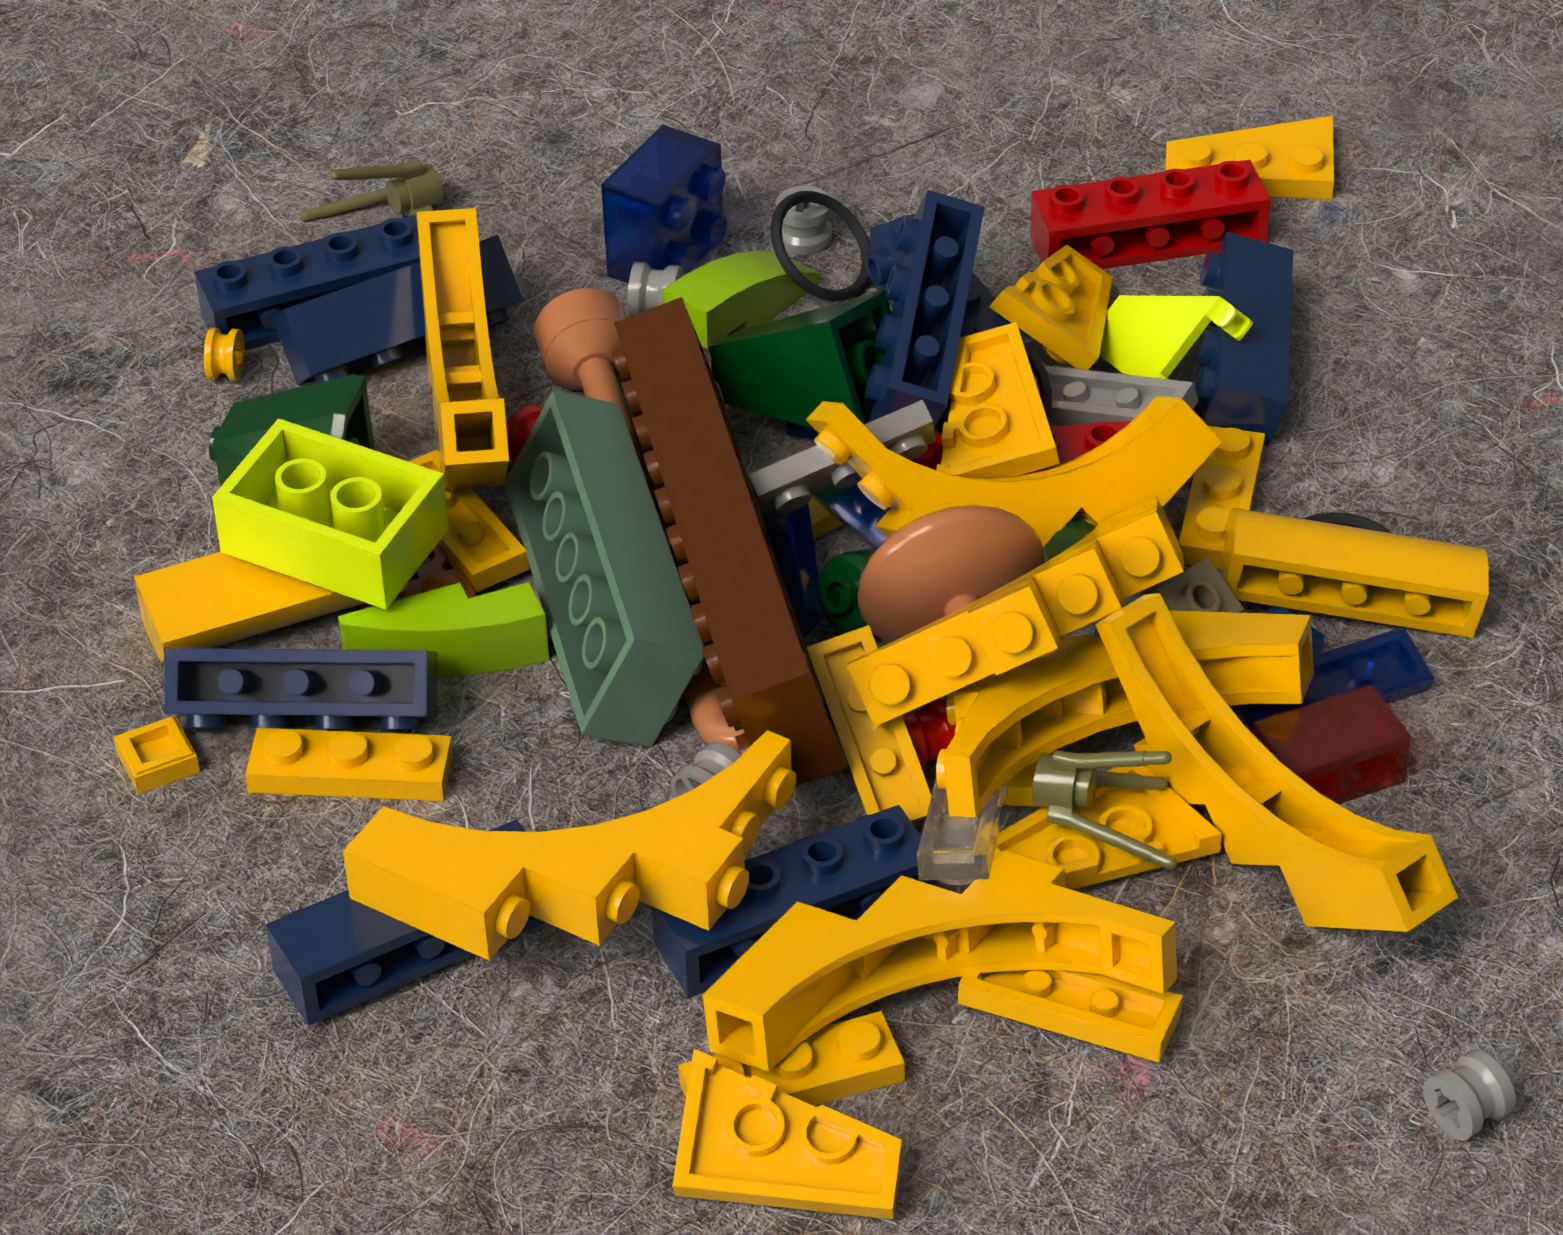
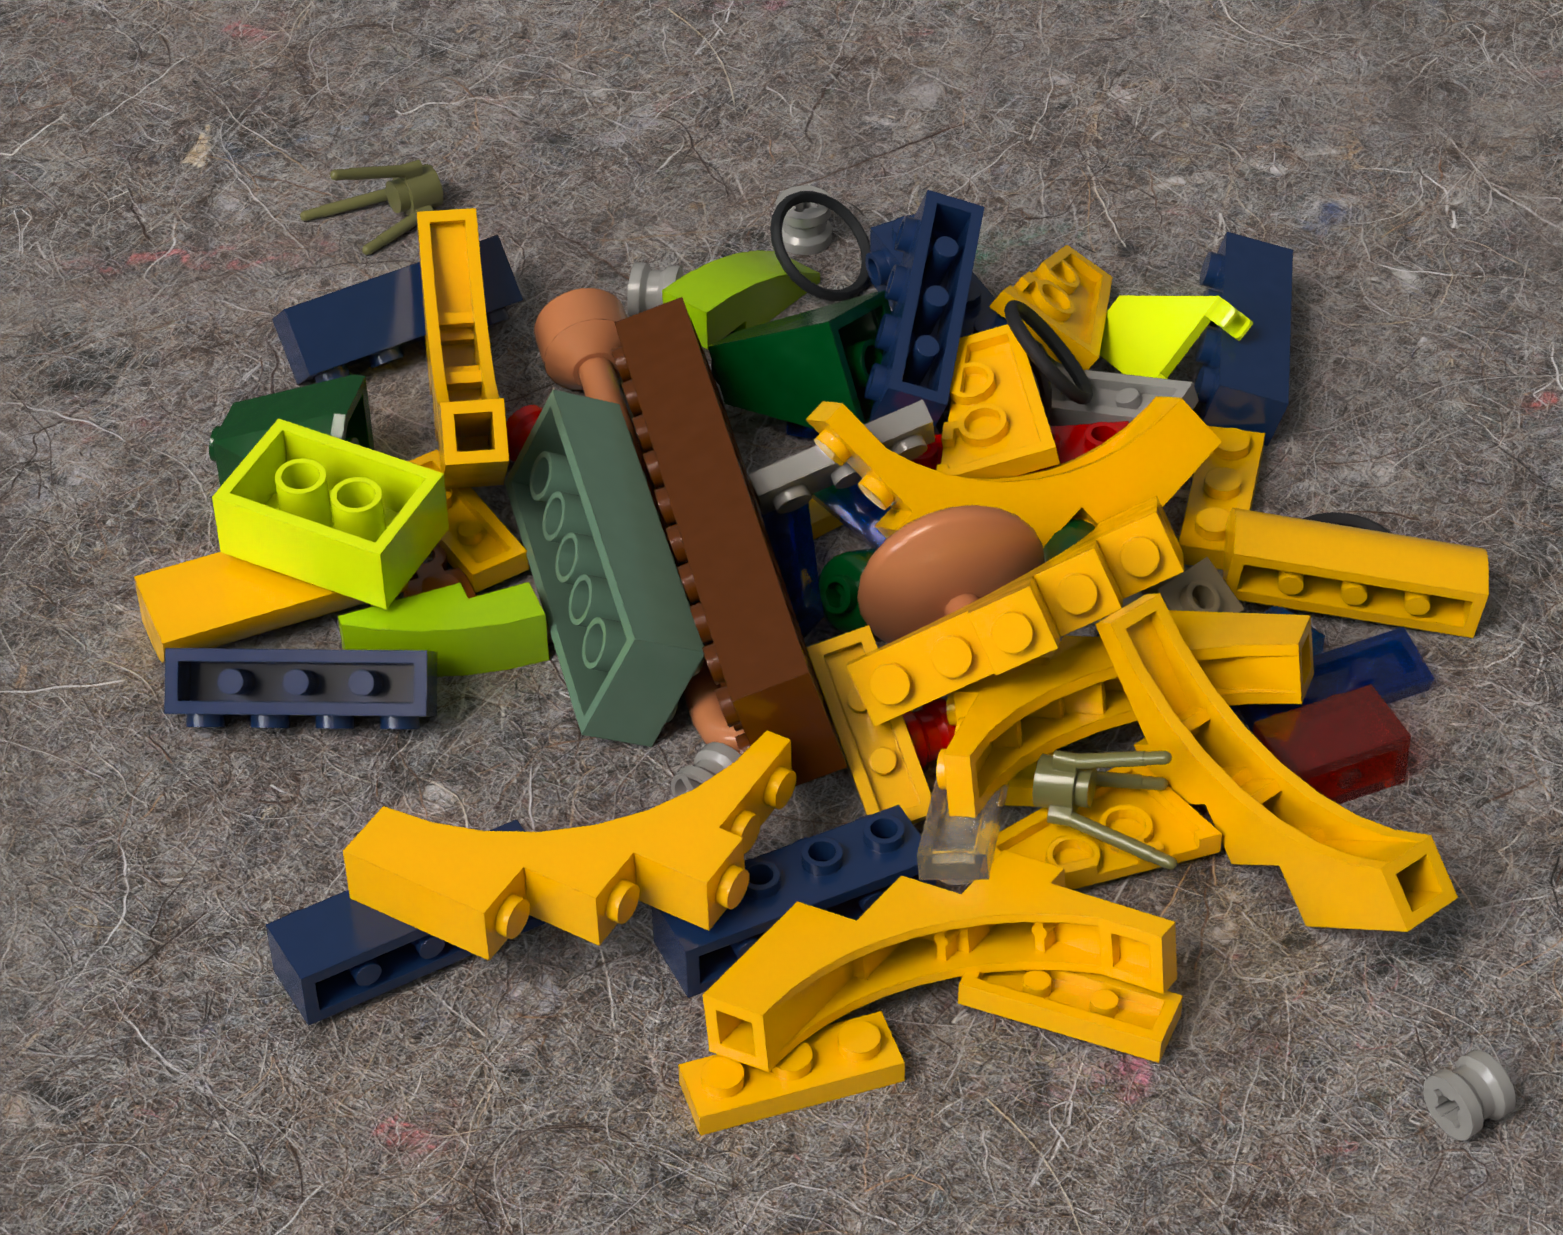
(156, 754): yellow tile -> none
(224, 354): yellow bush -> none
(257, 288): dark blue brick -> none
(349, 764): yellow plate -> none
(664, 204): clear blue brick -> none
(776, 1151): yellow wing -> none
(1015, 314): none -> black tyre
(1151, 214): red brick -> none
(1289, 157): yellow wing -> none

